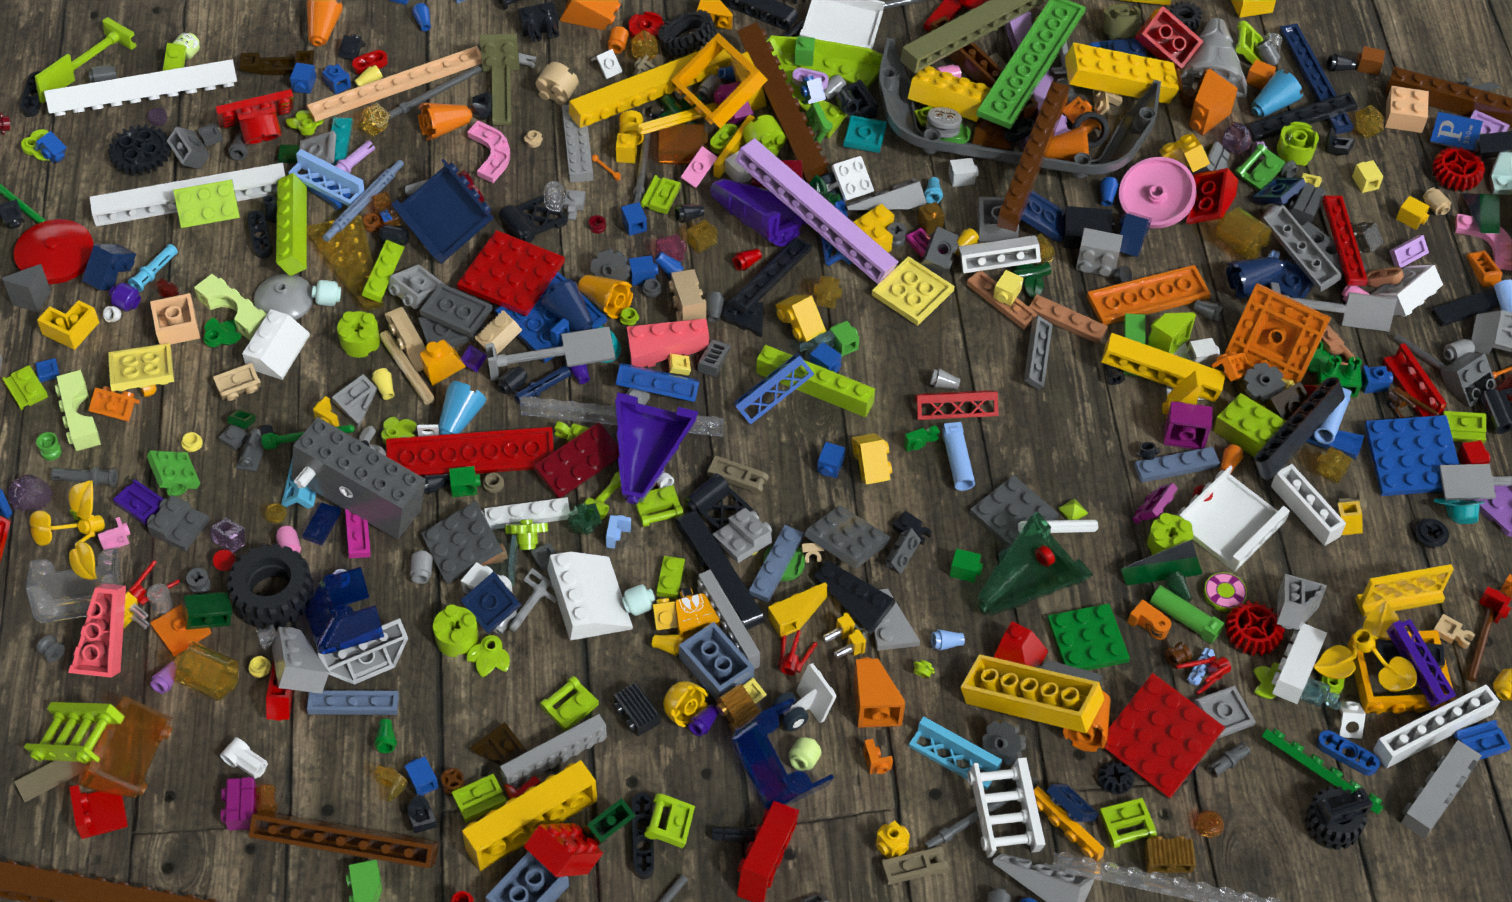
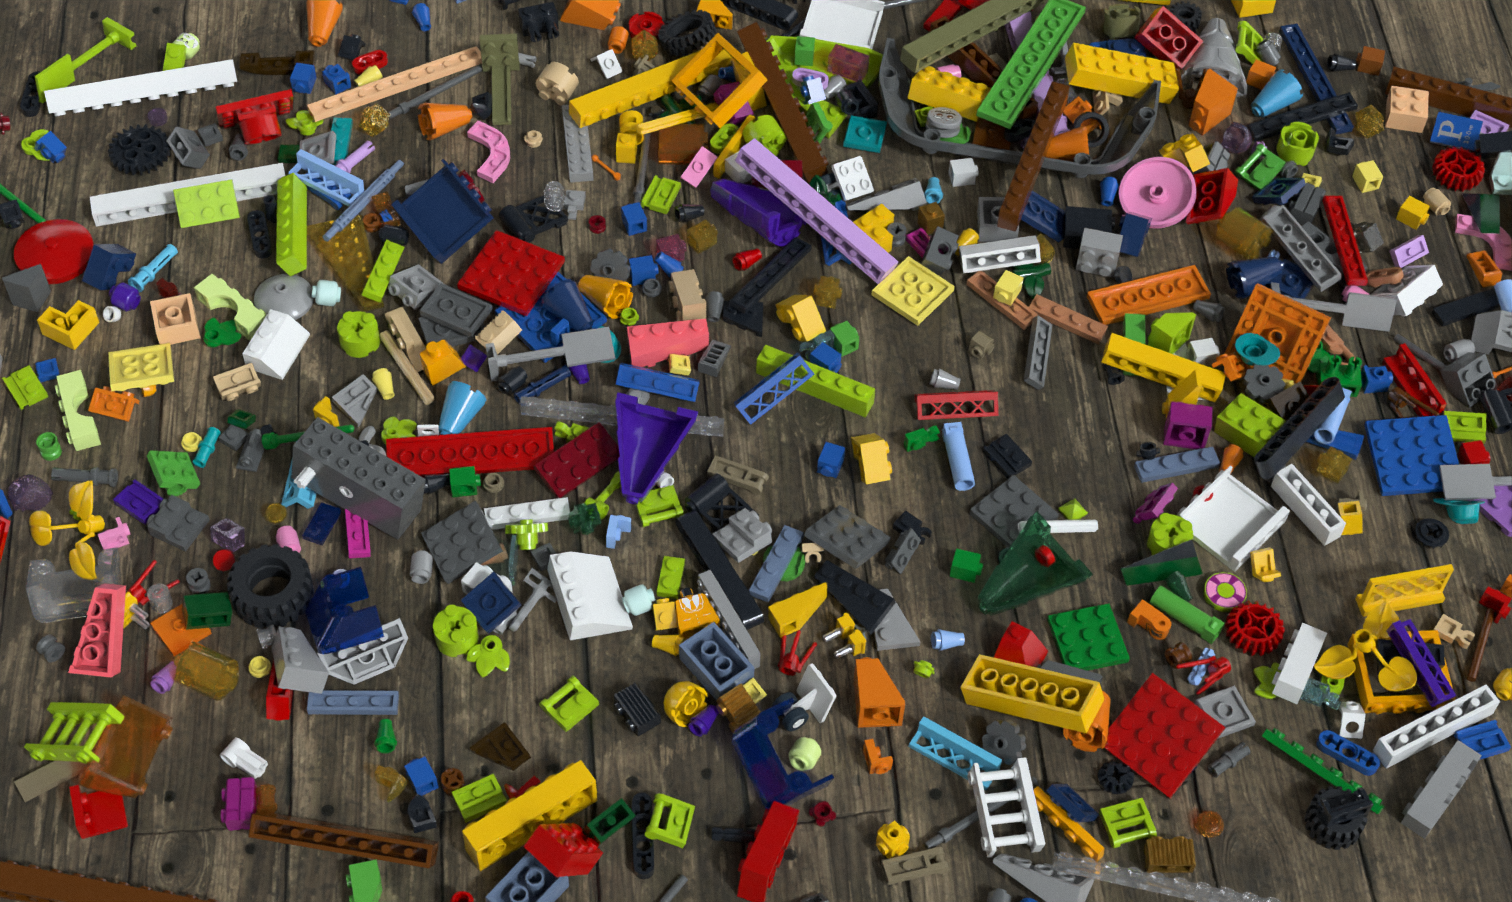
(102, 73): dark grey brick -> none
(206, 447): none -> teal pin
(554, 751): light grey piece -> none
(818, 809): none -> dark red plate
(848, 63): none -> clear pink brick
(981, 345): none -> dark tan plate
(1007, 456): none -> black plate
(1256, 350): none -> teal piece
(1264, 565): none -> yellow bracket
(1297, 601): light grey wedge -> none

